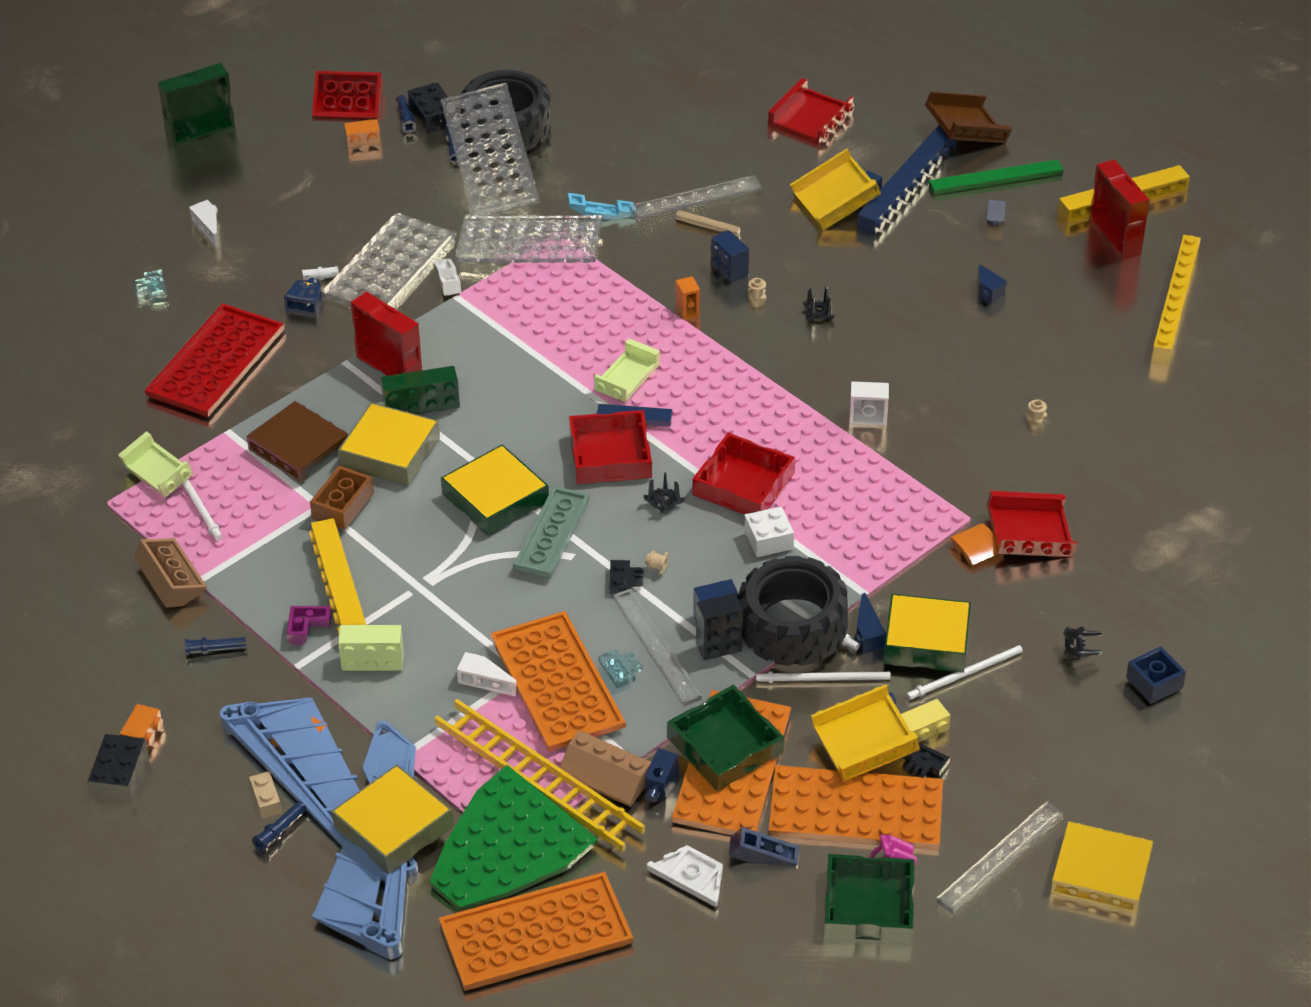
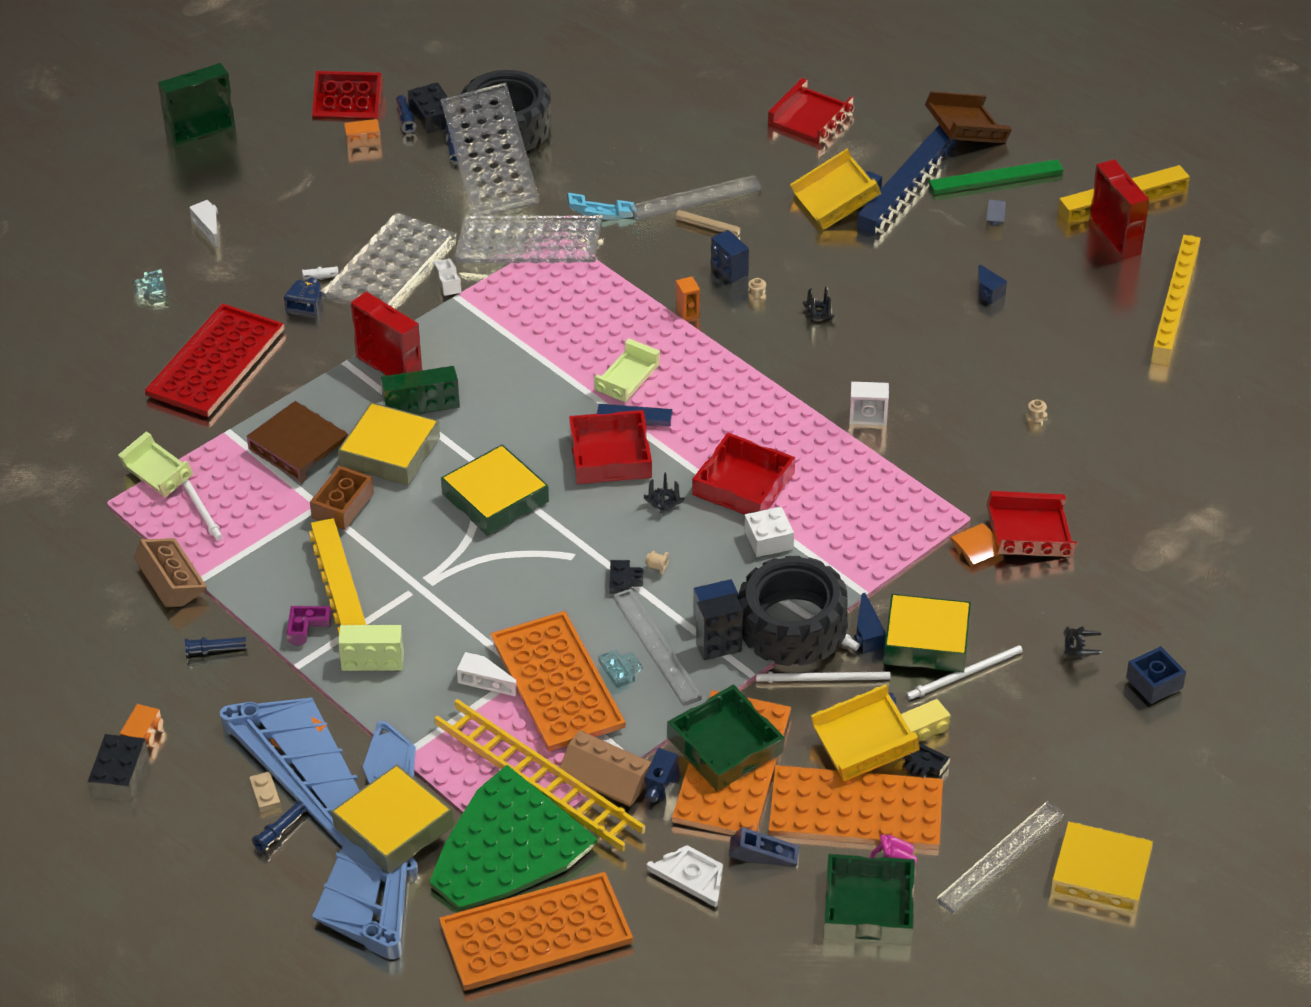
(552, 532): sand green plate -> none

